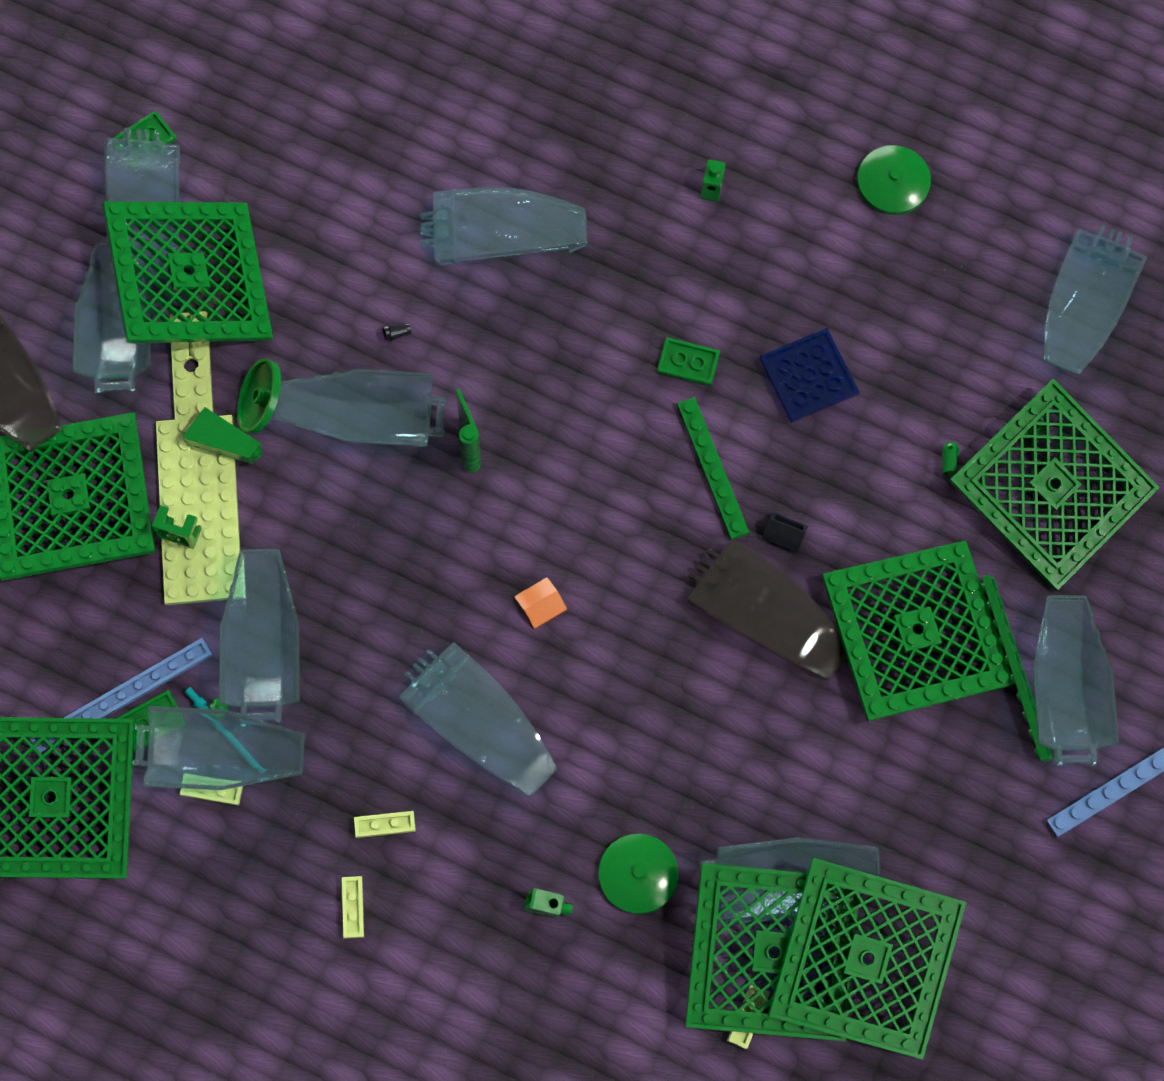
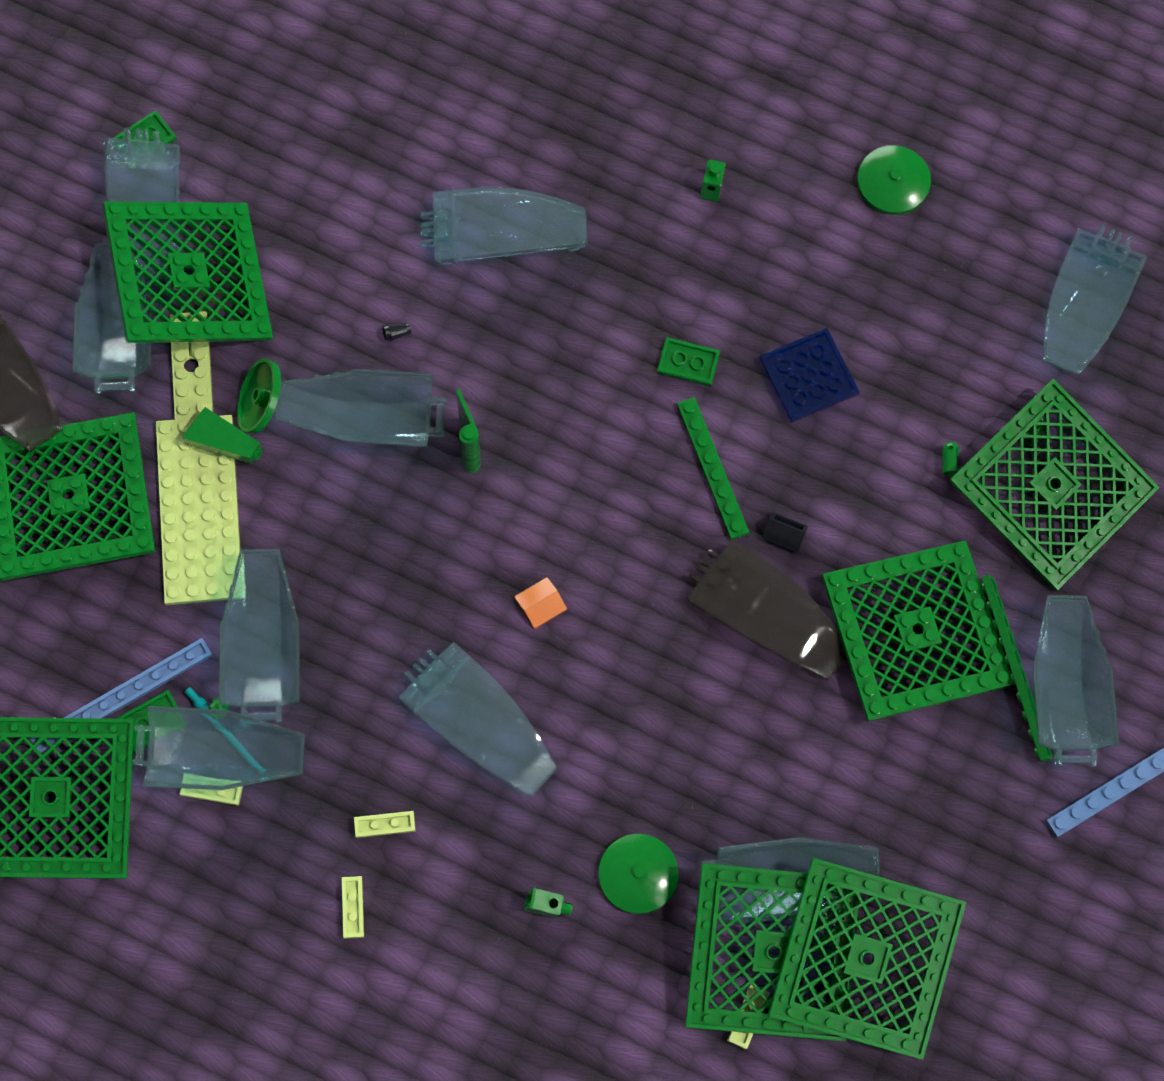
(166, 530): green panel -> none

